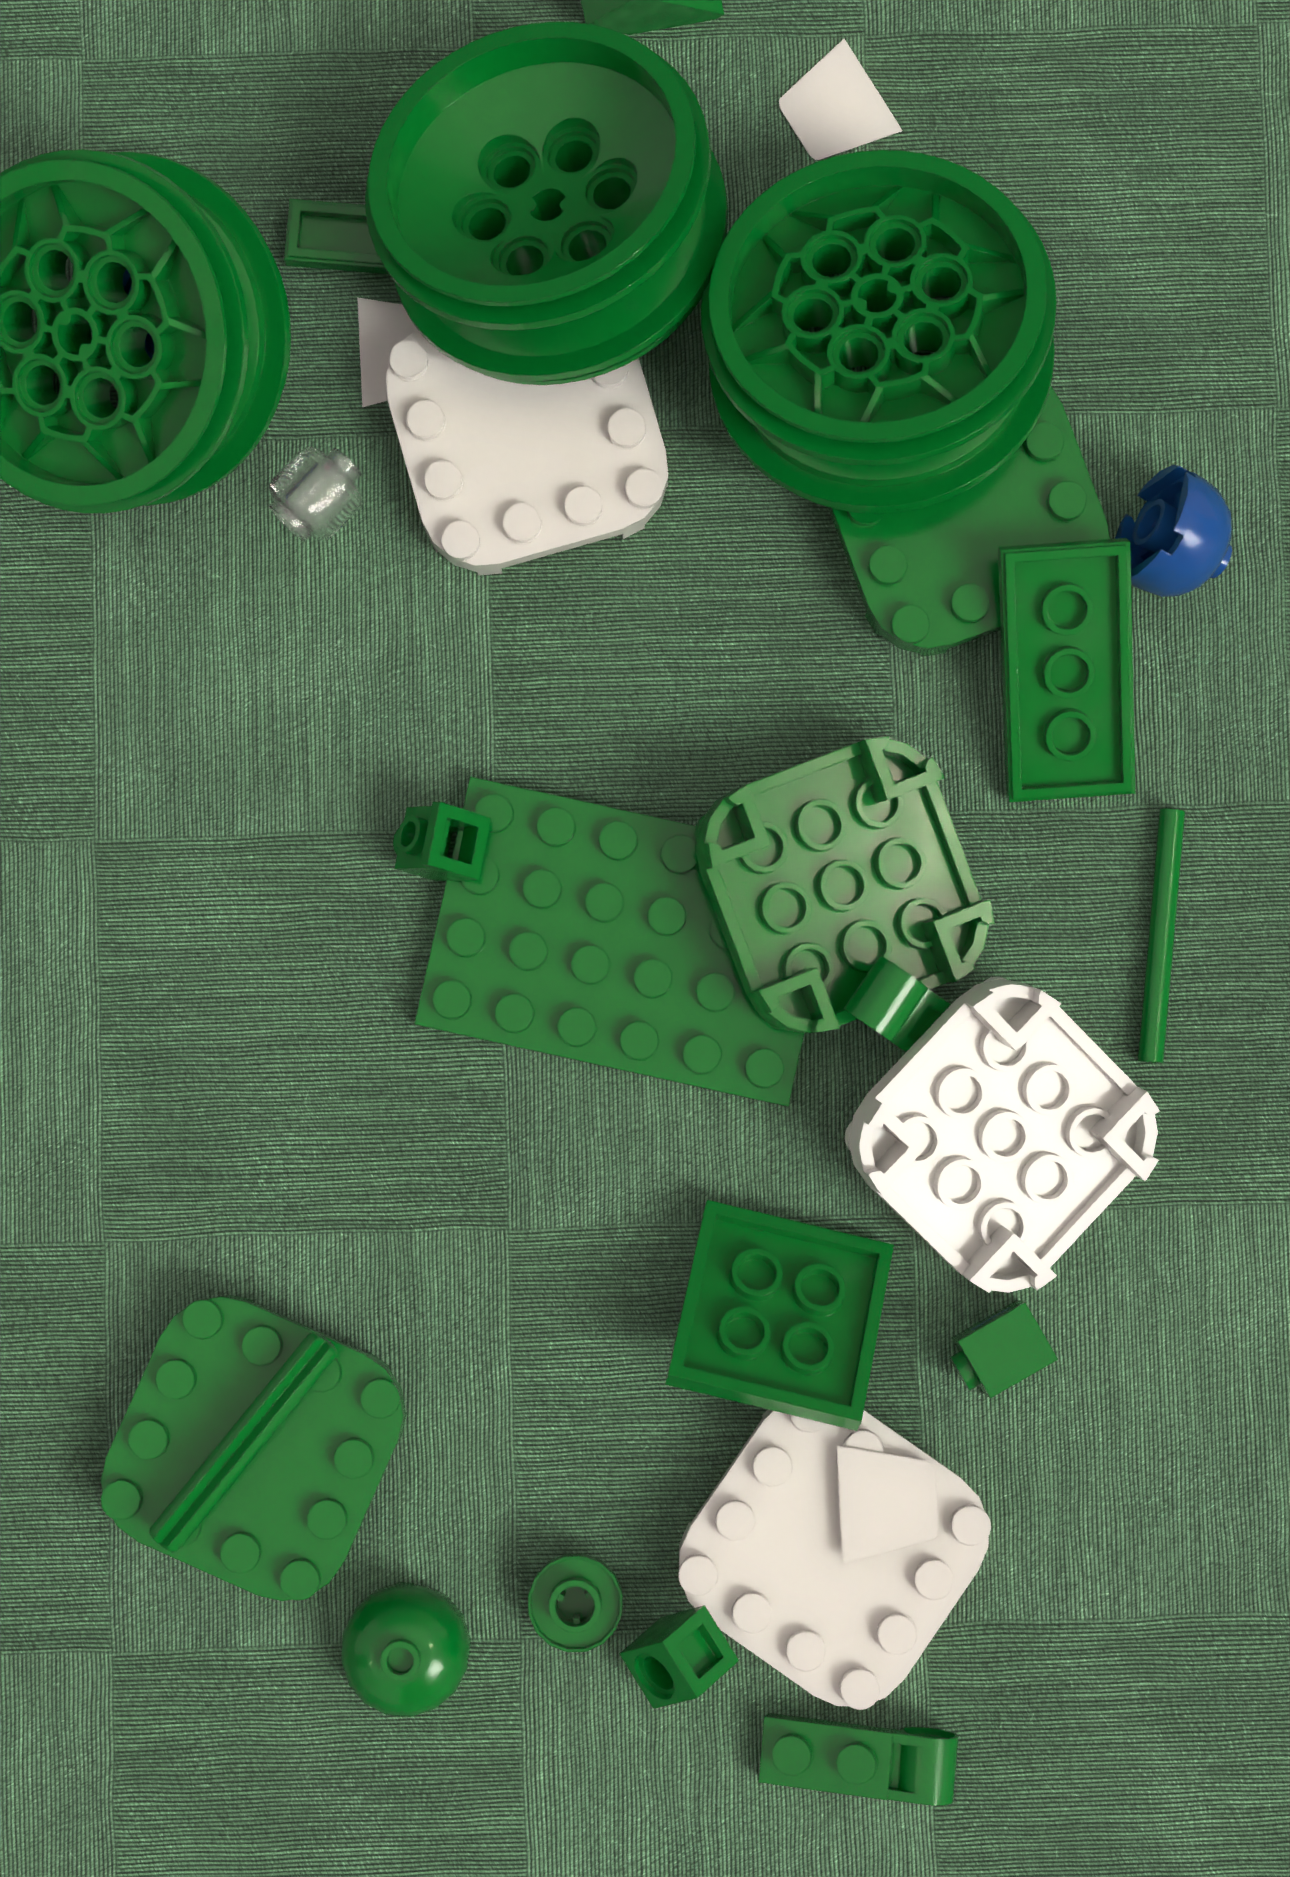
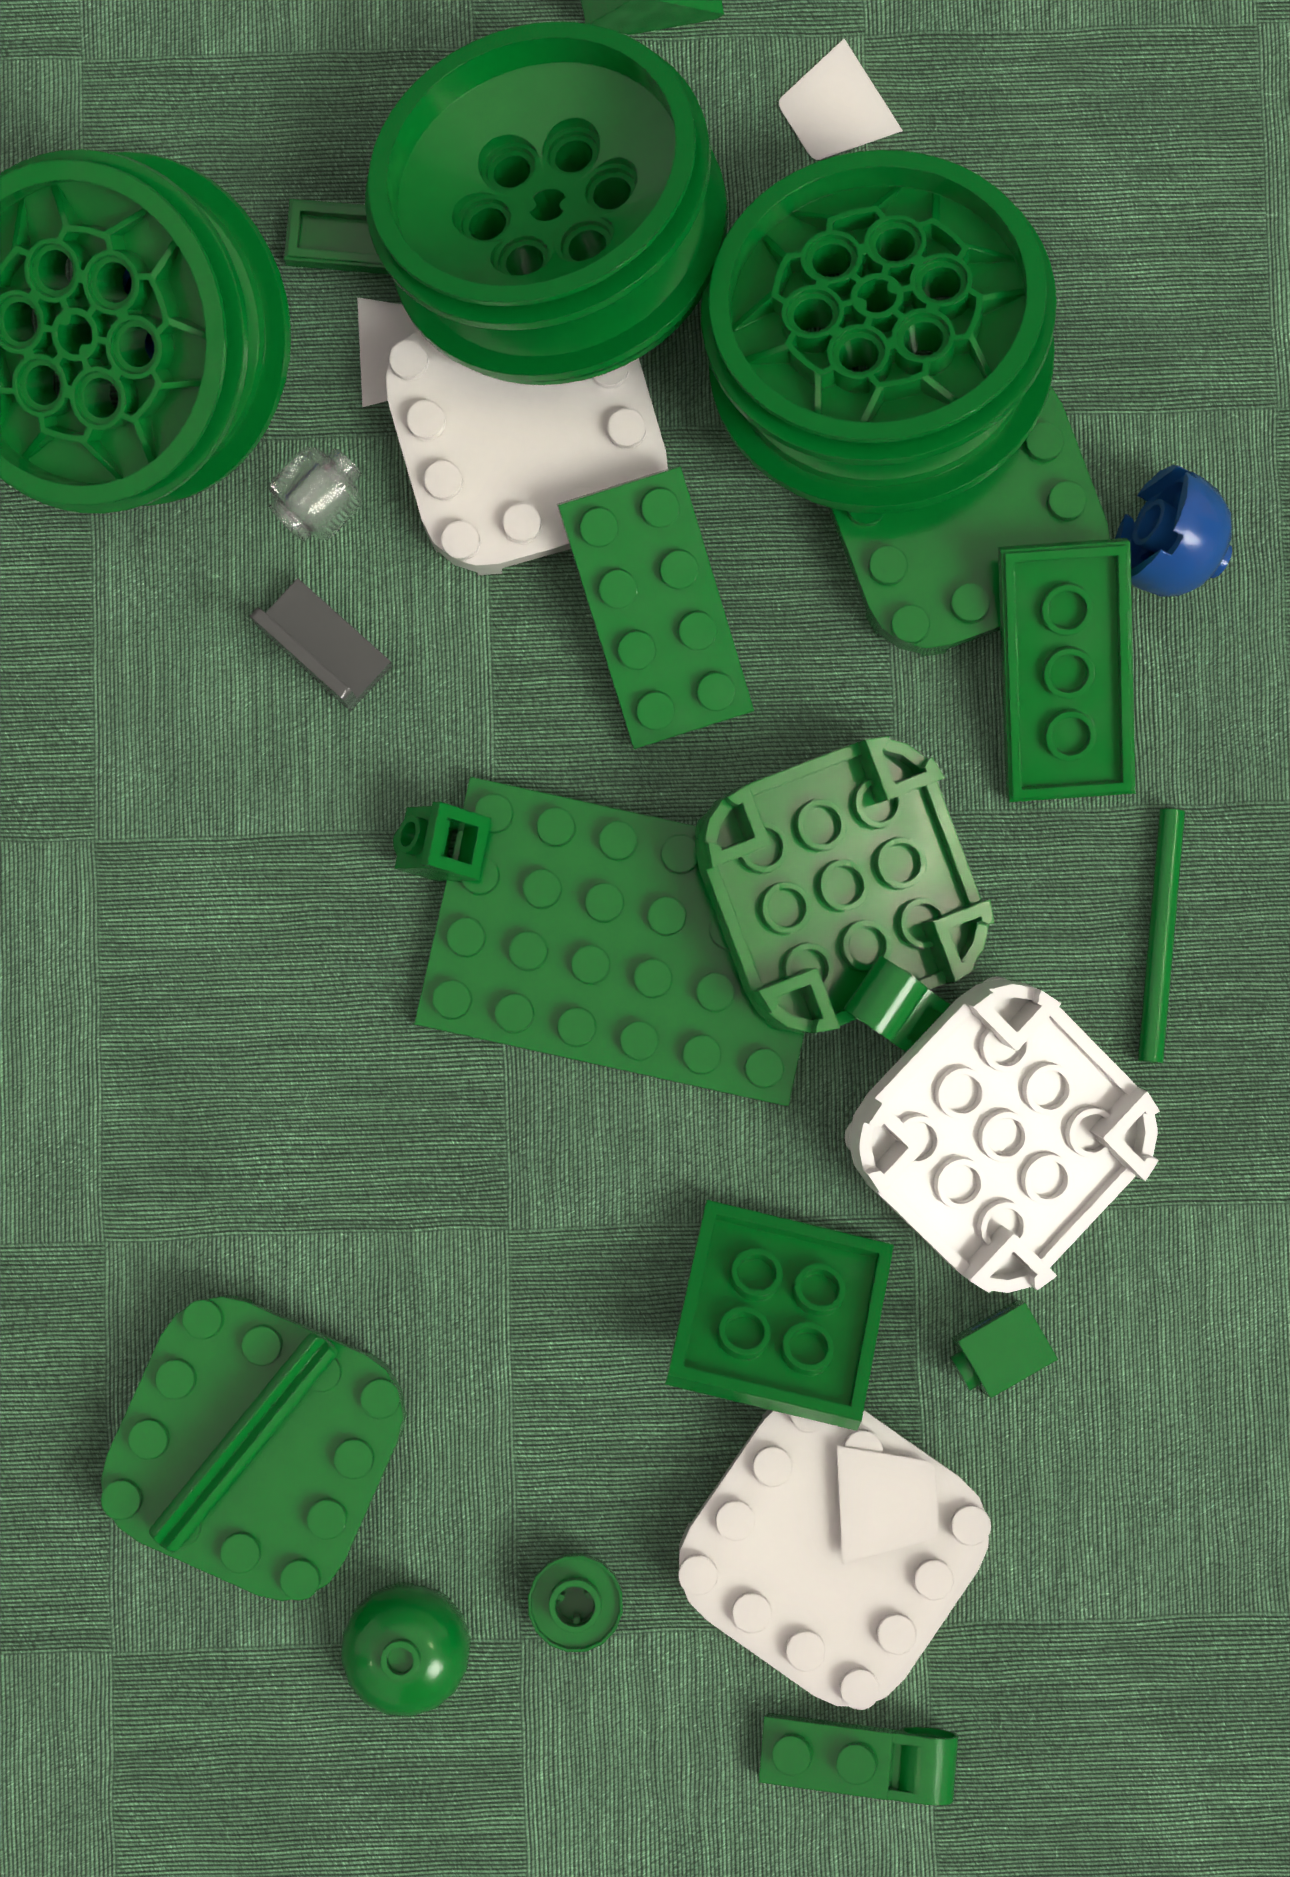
(323, 644): none -> dark grey panel
(655, 606): none -> green plate
(679, 1657): green brick -> none

